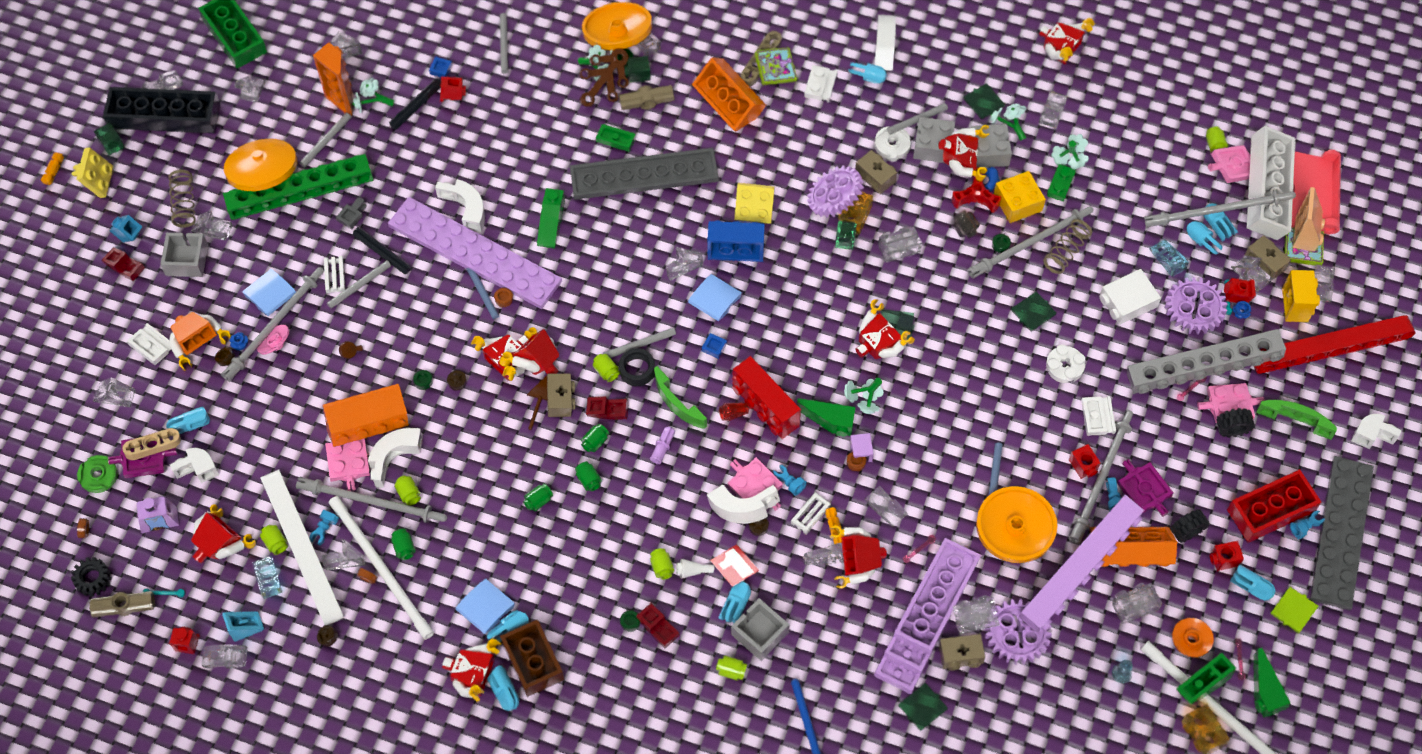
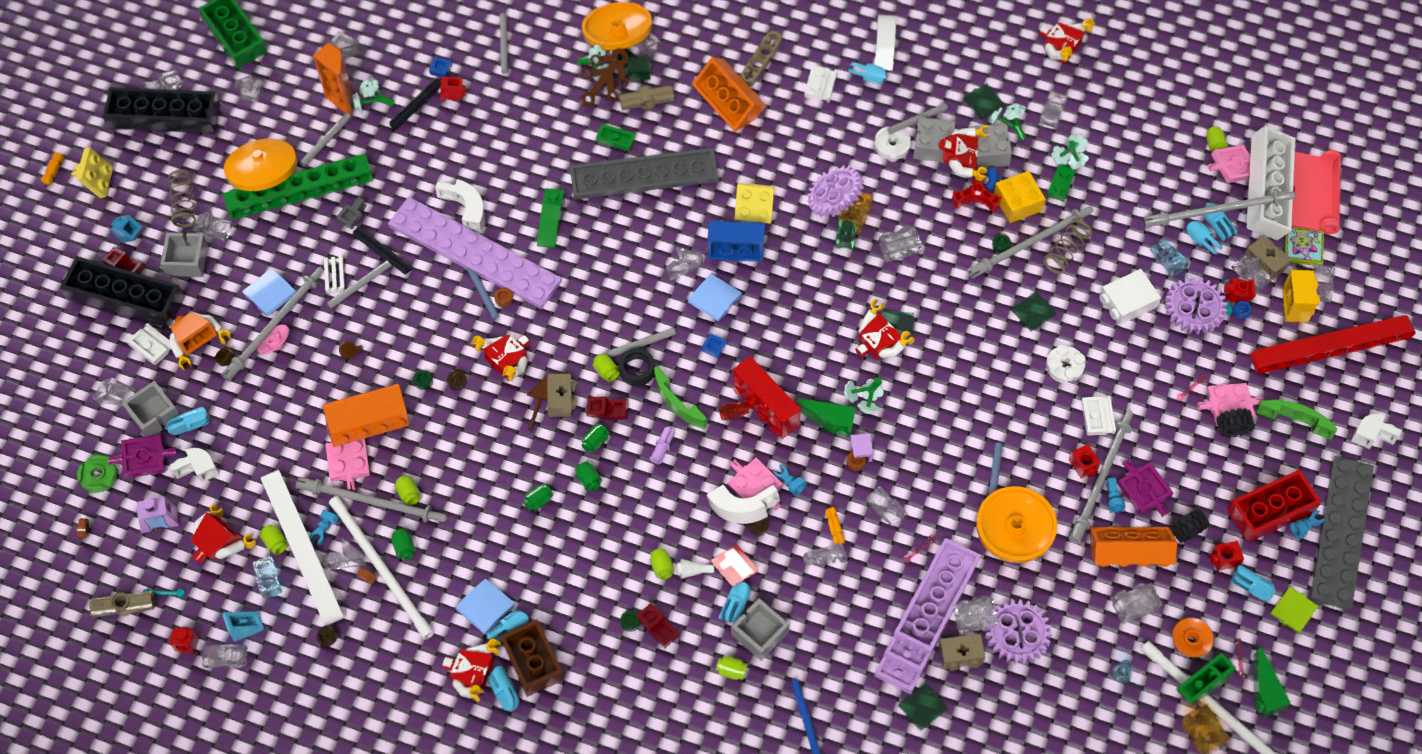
(98, 584): black tyre -> none
(109, 139): clear green brick -> none
(122, 291): none -> black brick
(150, 409): none -> light grey piece
(167, 444): tan beam -> none
(242, 344): blue plate -> none
(388, 447): white arch -> none
(535, 354): red torso -> none
(775, 66): tile -> none
(801, 525): white tile -> none
(860, 554): red torso -> none
(876, 172): dark tan brick -> none
(965, 224): clear smoke head -> none
(1081, 563): lavender brick -> none
(1231, 349): light grey brick -> none
(1309, 223): light nougat slope -> none

